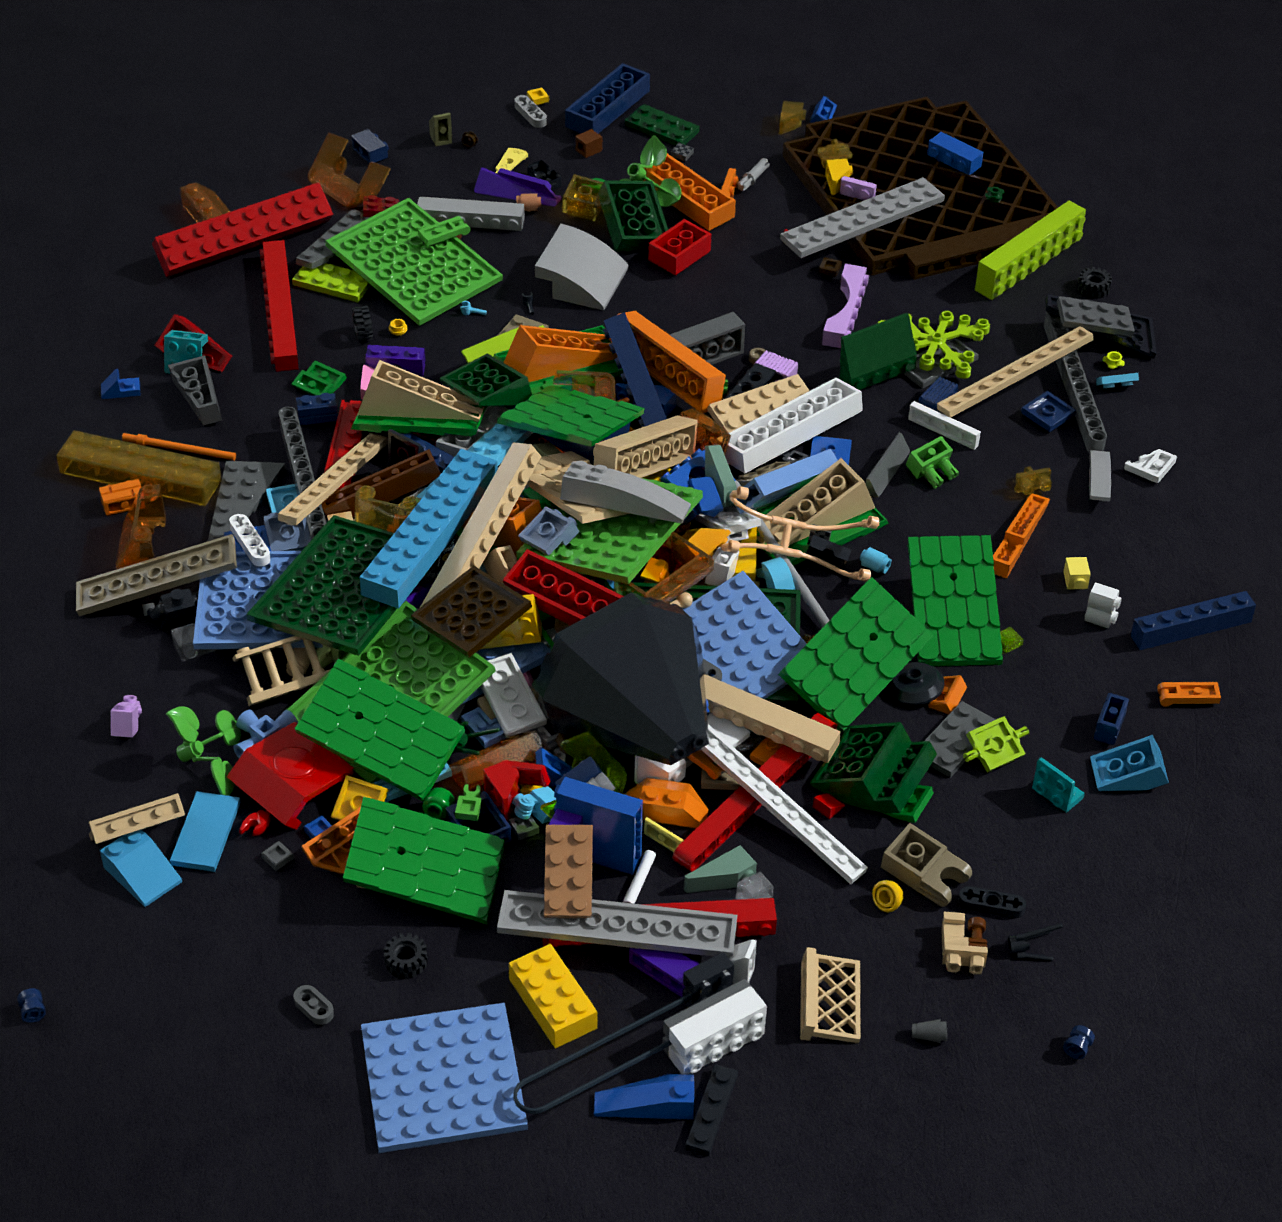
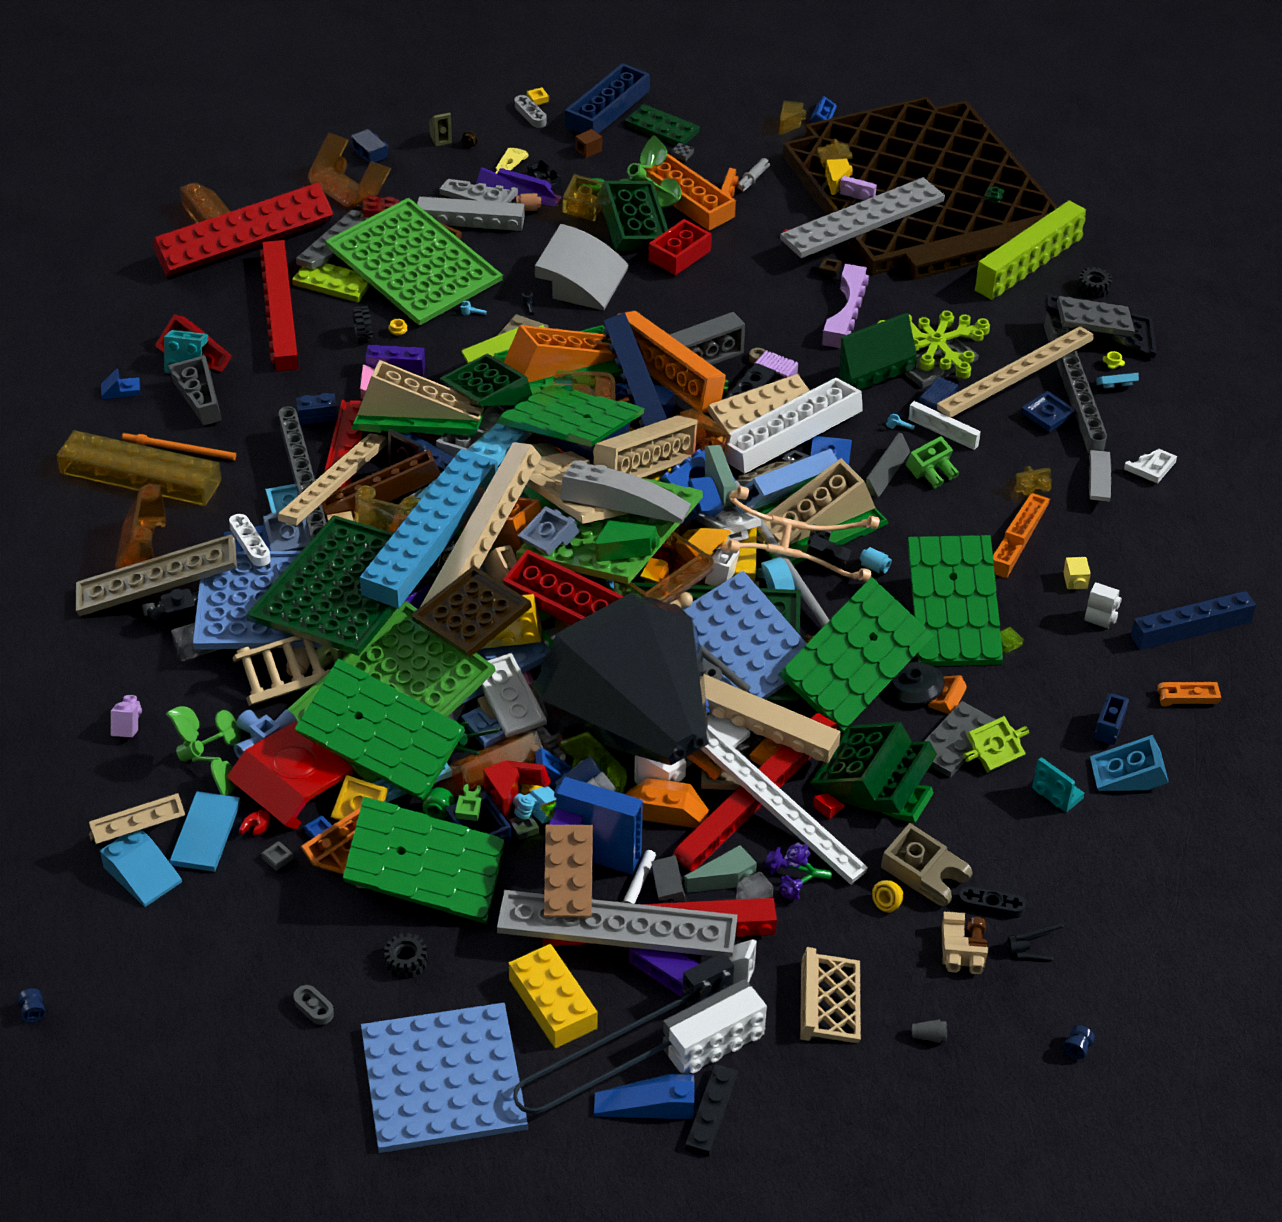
(119, 496): orange brick -> none
(242, 491): dark grey wing -> none
(319, 379): green slope -> none
(443, 230): bright green plate -> none
(463, 190): none -> light grey wing
(625, 541): none -> green slope
(661, 835): light yellow slope -> none
(668, 880): none -> dark grey hinge
(725, 670): none -> dark grey bar
(795, 856): none -> dark purple plant
(895, 420): none -> medium azure hand
(955, 153): blue brick -> none

